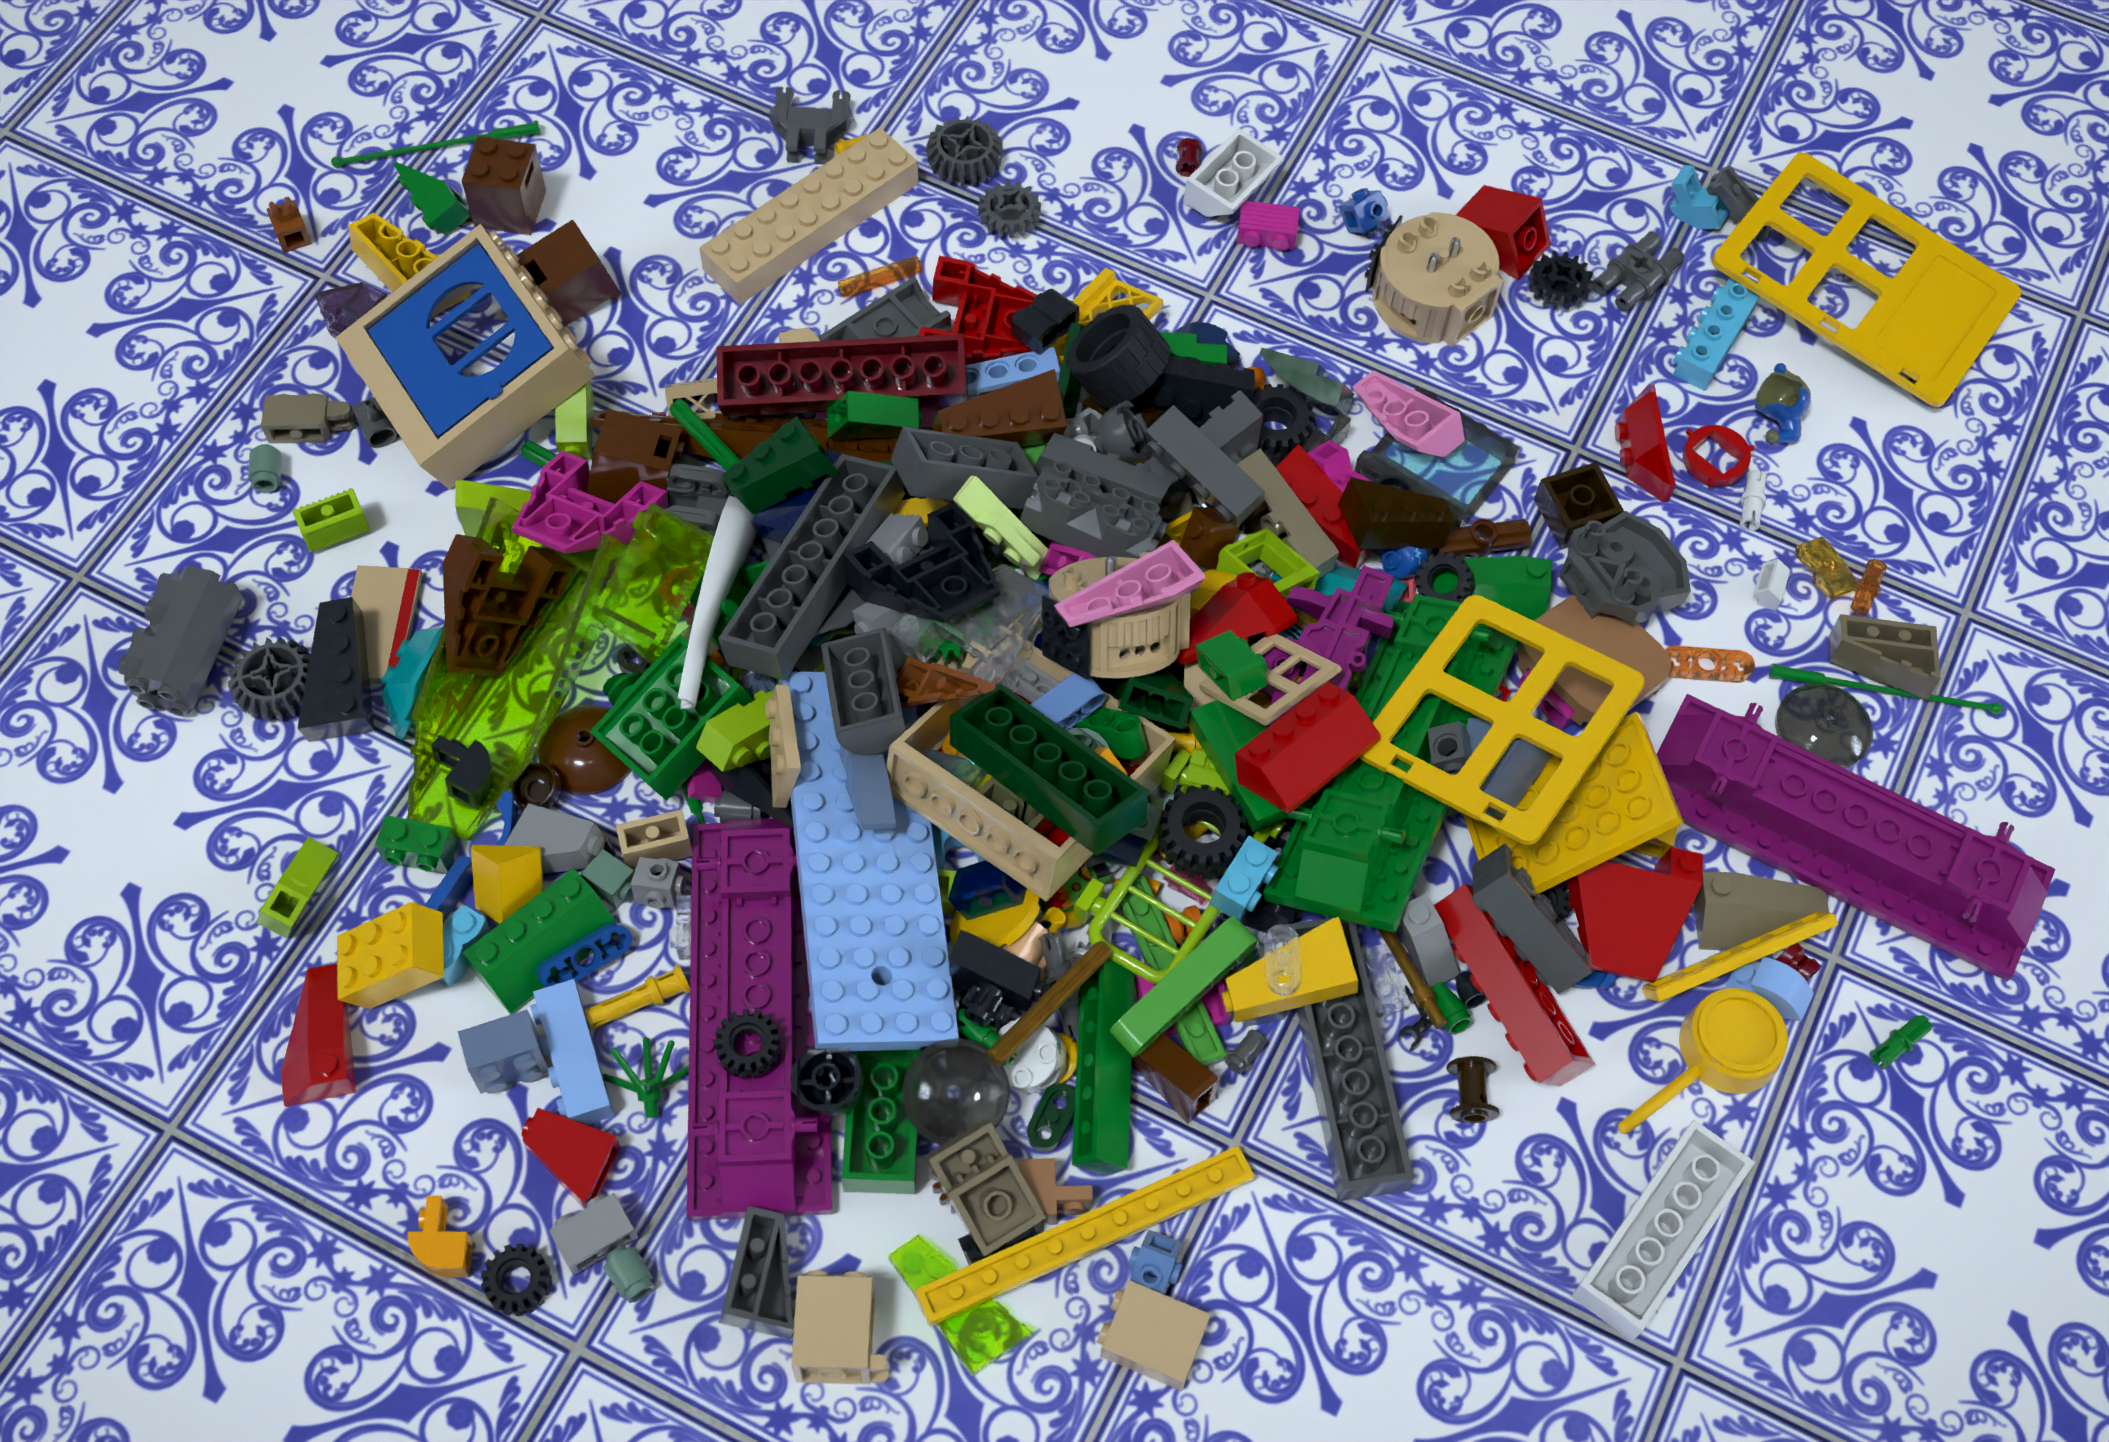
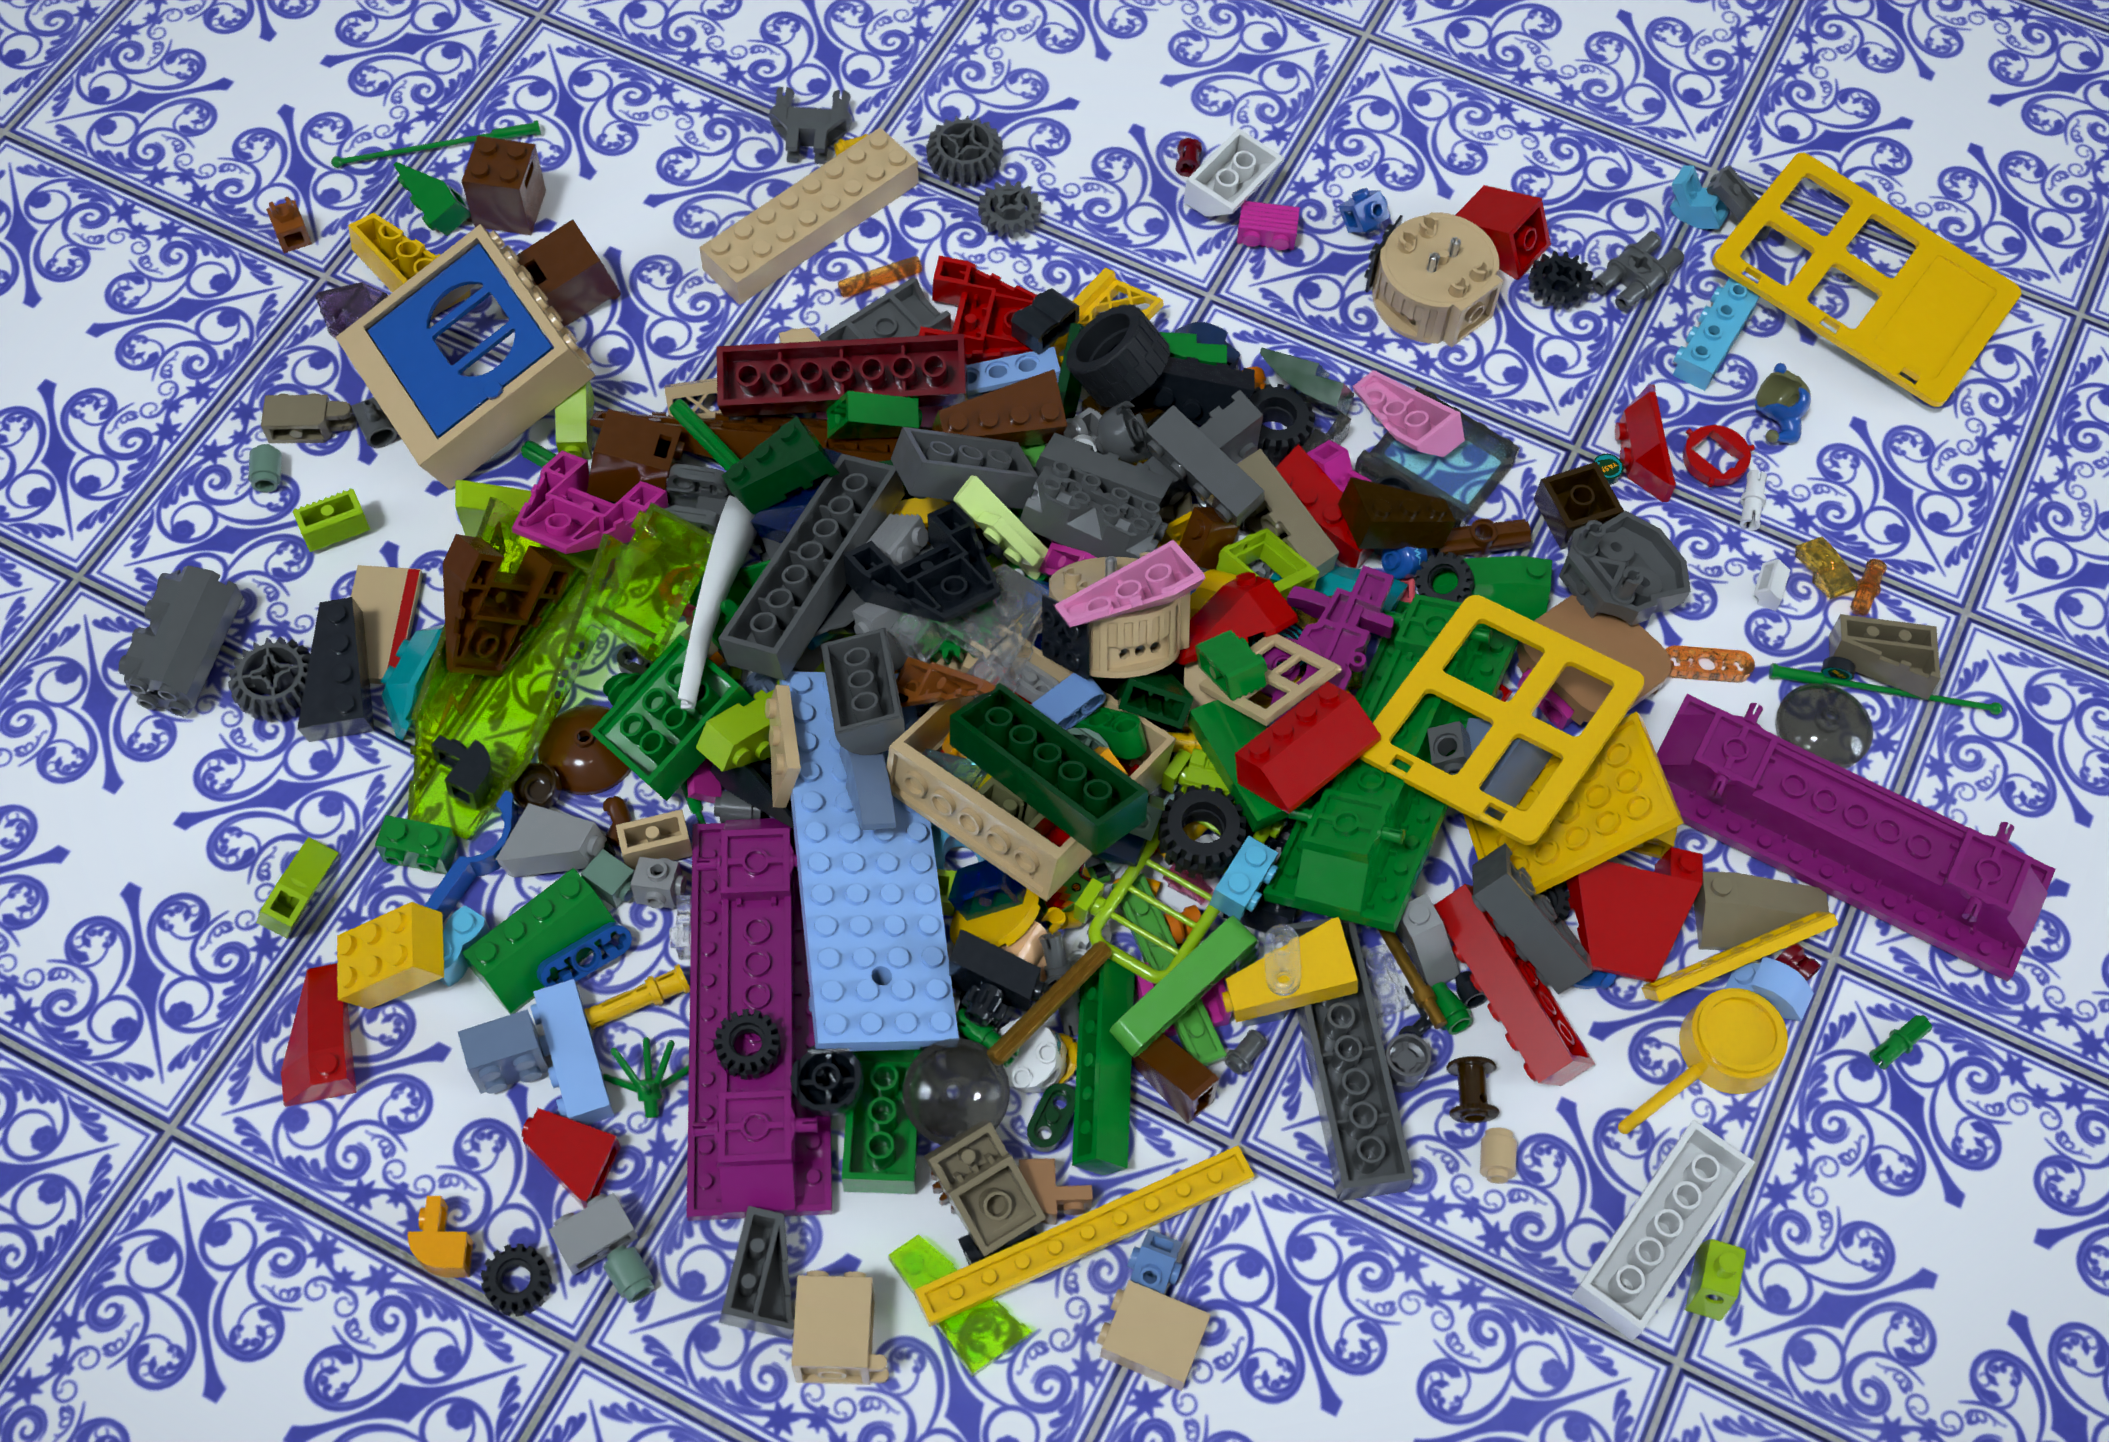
(505, 878): yellow slope -> none
(619, 814): none -> reddish brown arm
(1407, 1061): none -> flat silver wheel
(1498, 1155): none -> tan brick
(1610, 466): none -> dark green tile
(1715, 1272): none -> lime torso
(1838, 668): none -> black tile

